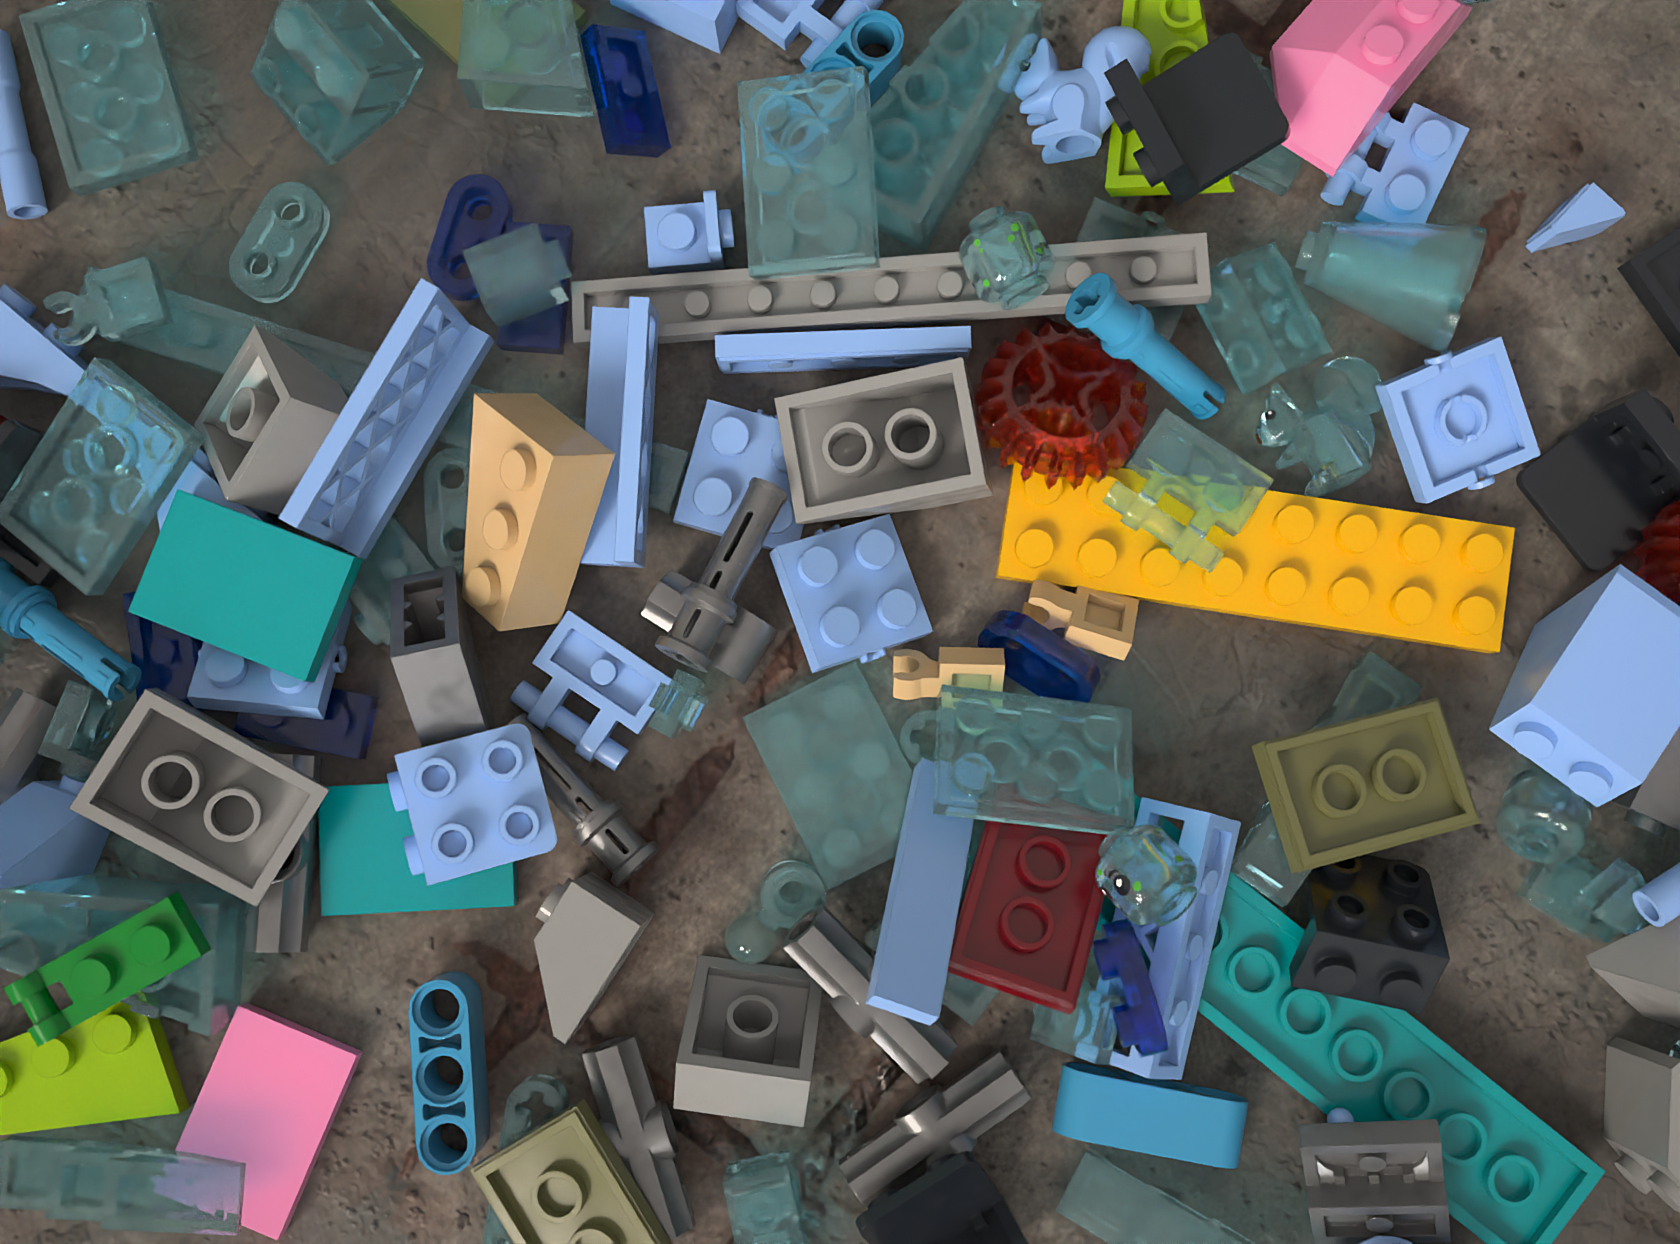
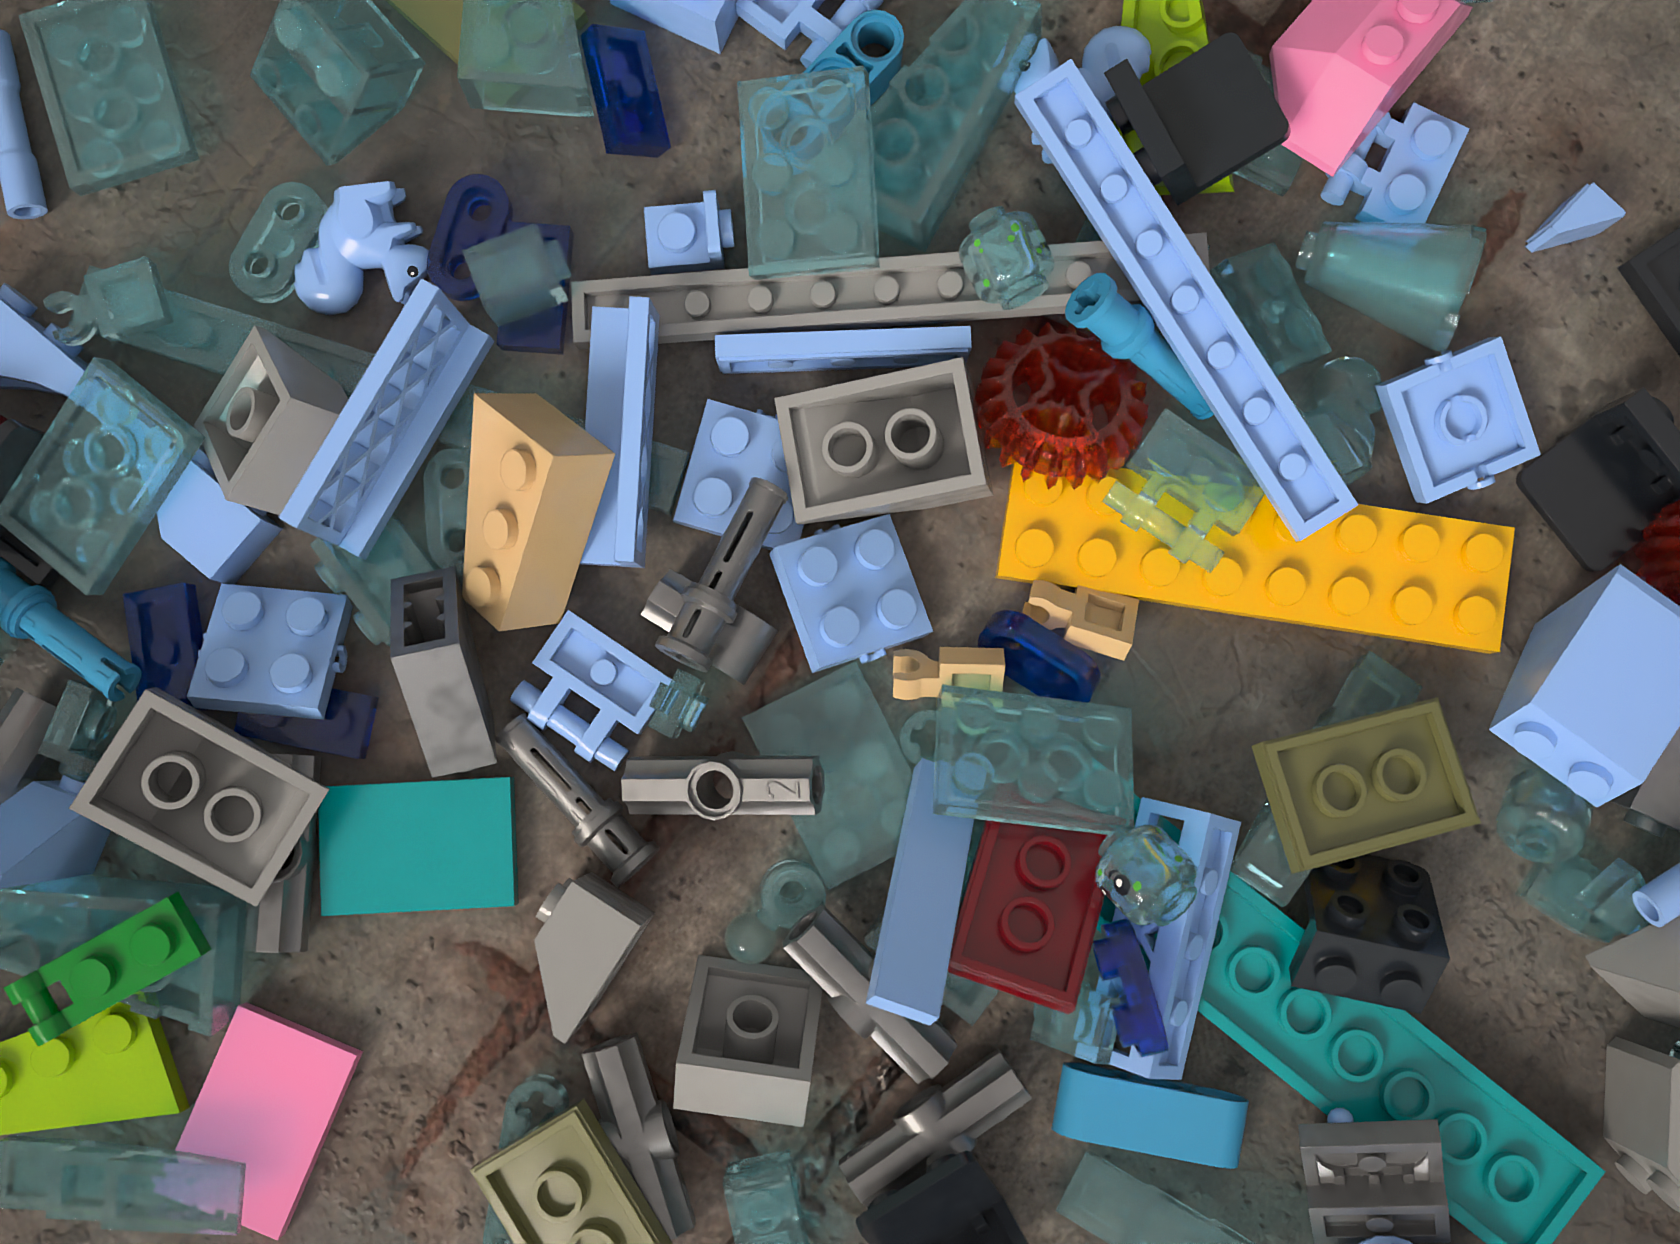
(245, 586): teal tile -> none
(356, 237): none -> light blue animal
(435, 1099): dark azure beam -> none
(472, 803): light blue bracket -> none
(759, 785): none -> flat silver piece
(1184, 301): none -> light blue plate

